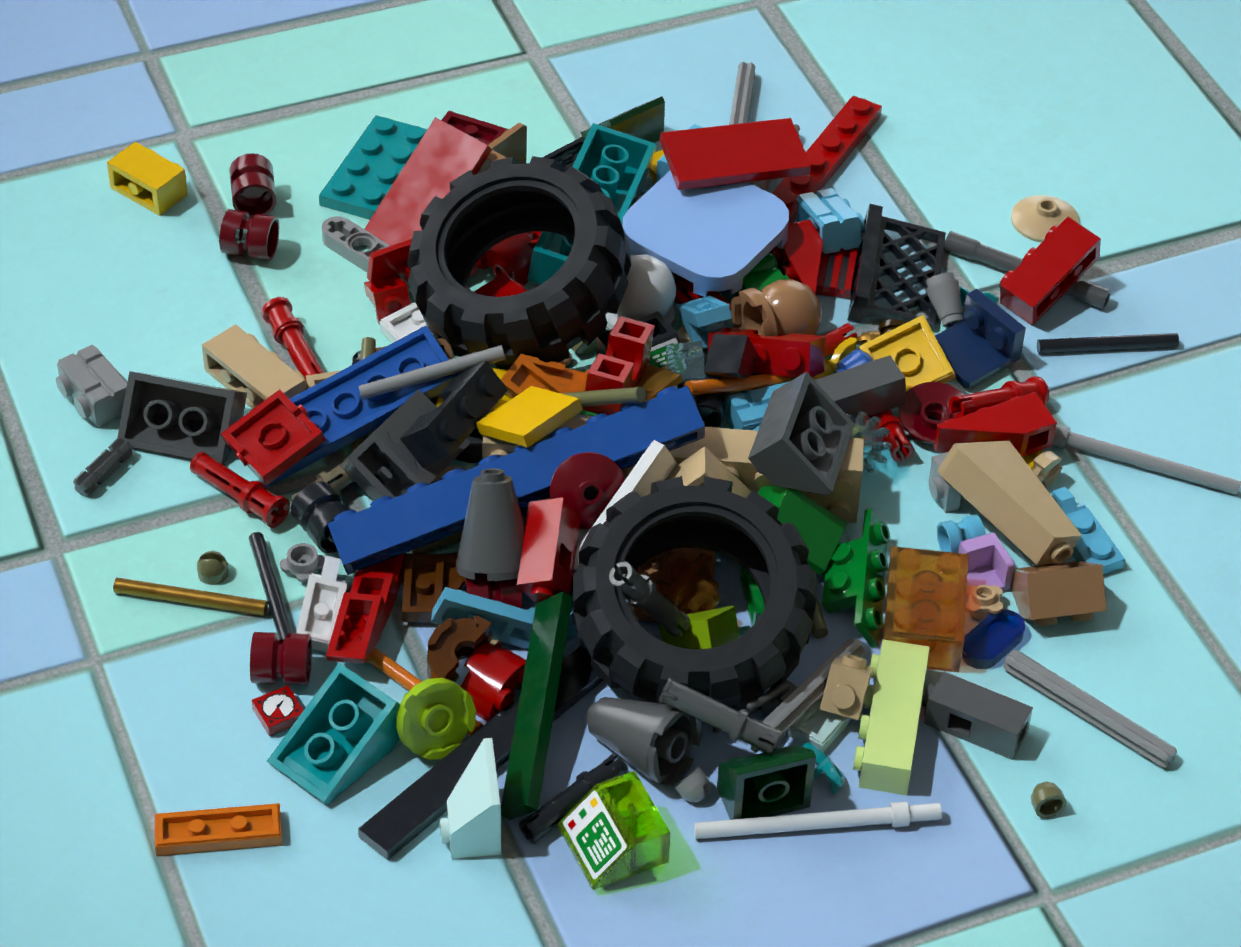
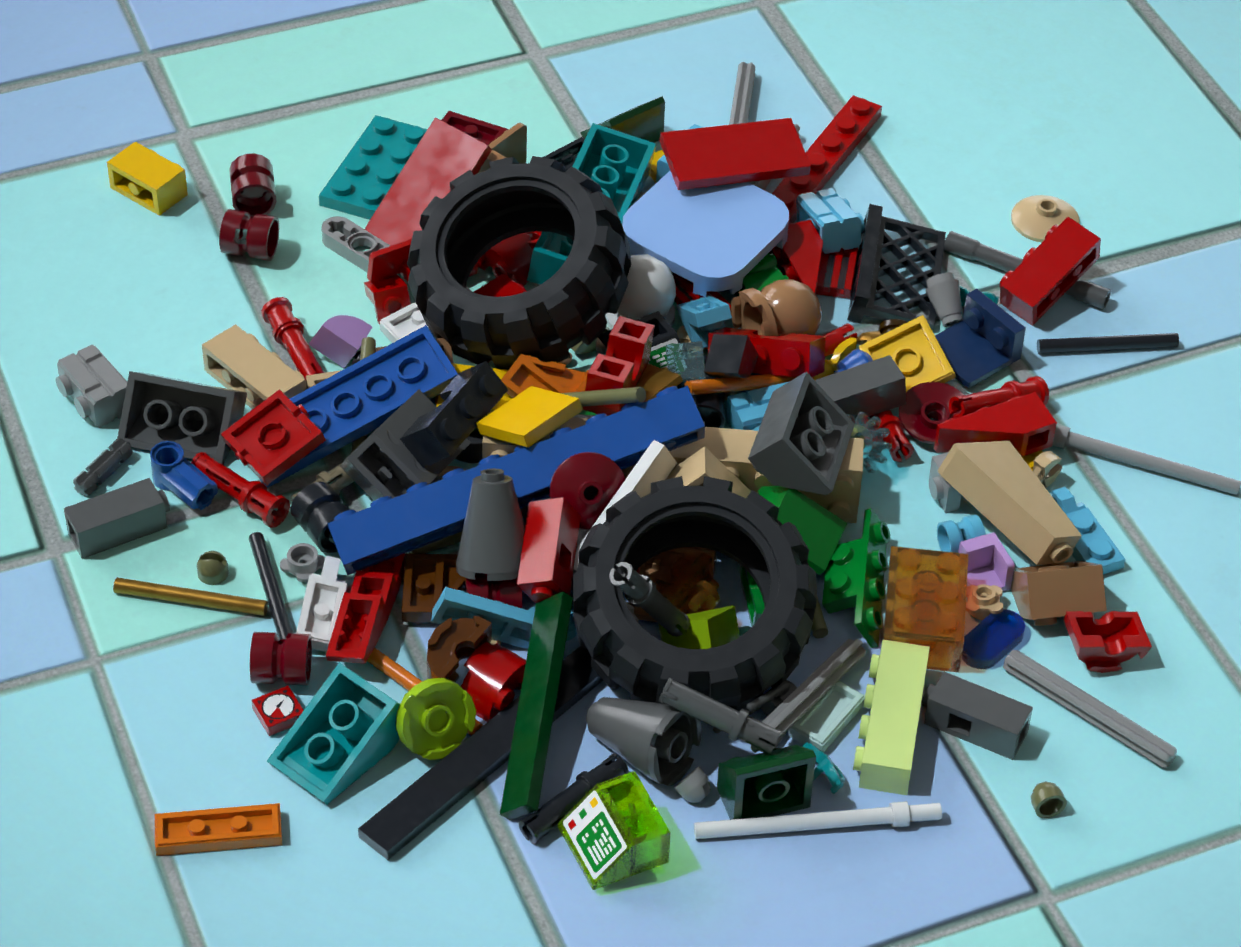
(116, 517): none -> dark grey brick
(179, 475): none -> blue piece
(340, 338): none -> lavender brick
(430, 372): light grey bar -> none
(474, 809): light aqua slope -> none
(847, 686): tan bracket -> none
(1107, 640): none -> red cylinder

